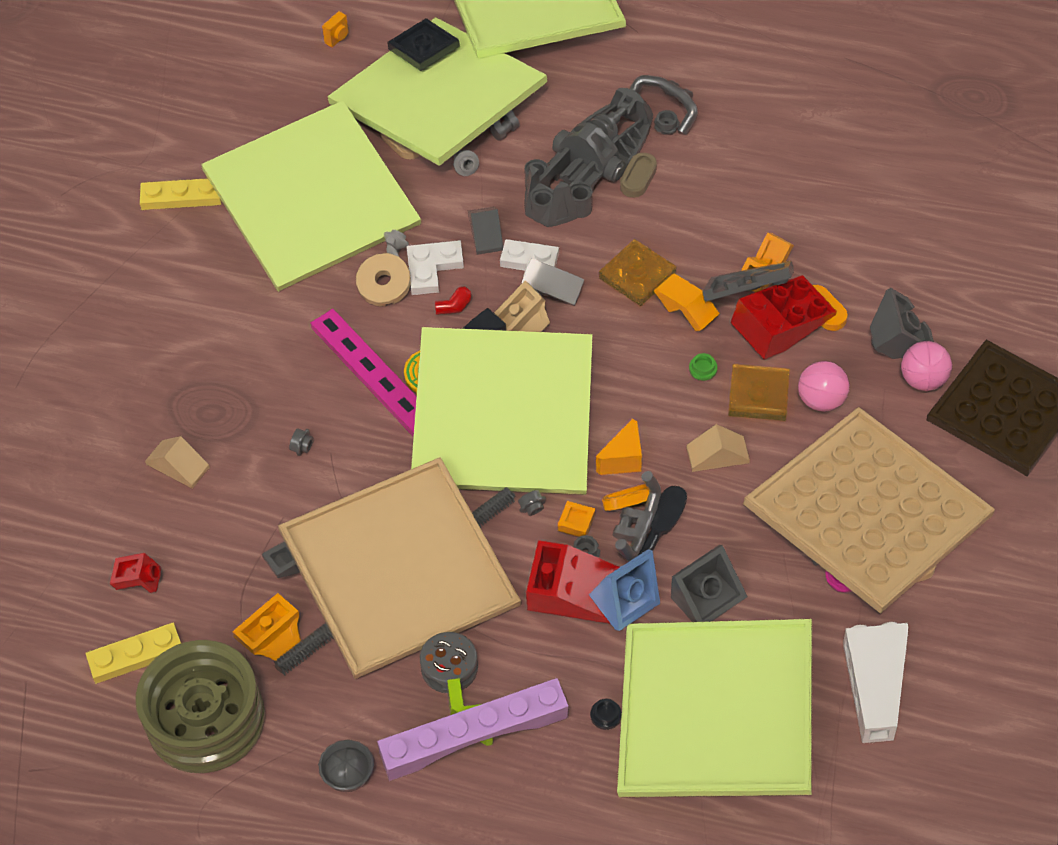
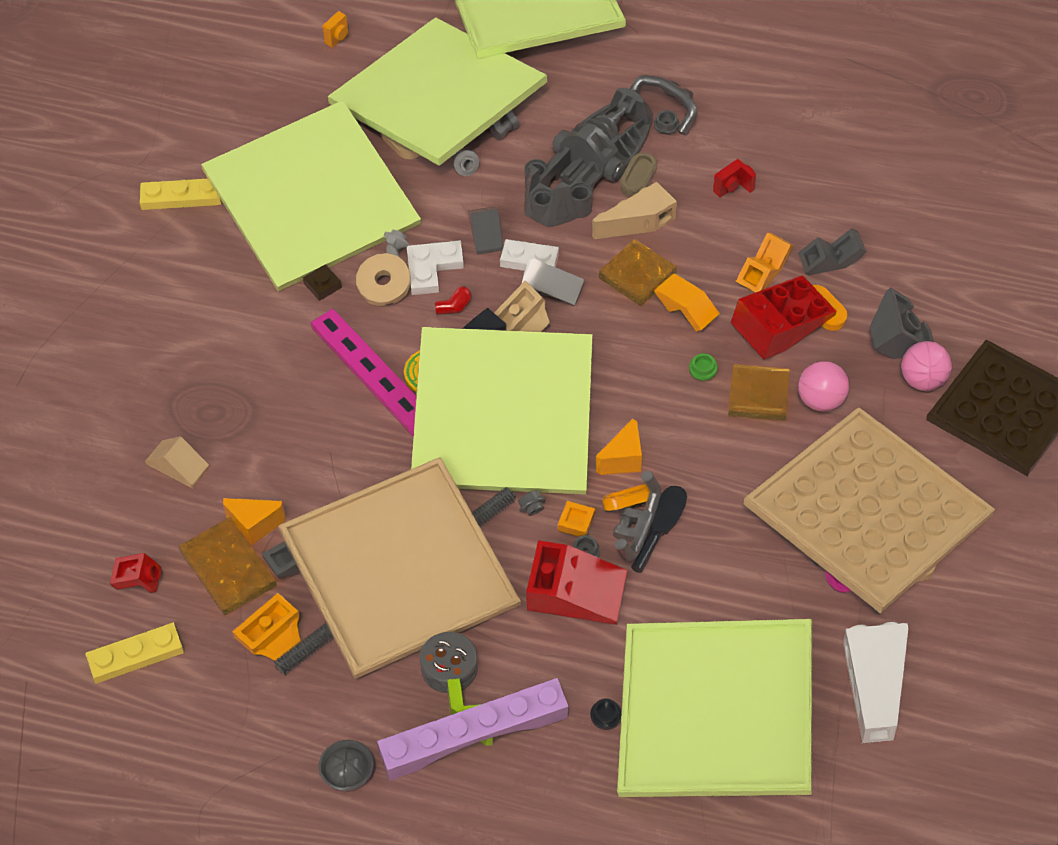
(190, 681): olive wheel -> none
(227, 566): none -> clear yellow plate
(254, 517): none -> light orange slope
(301, 441): dark grey plate -> none
(322, 282): none -> dark brown plate
(423, 44): black plate -> none
(628, 591): medium blue slope -> none
(638, 214): none -> tan slope
(707, 587): dark grey slope -> none
(717, 449): tan slope -> none
(731, 176): none -> red bracket
(747, 280): dark grey wing -> none
(825, 257): none -> dark grey slope

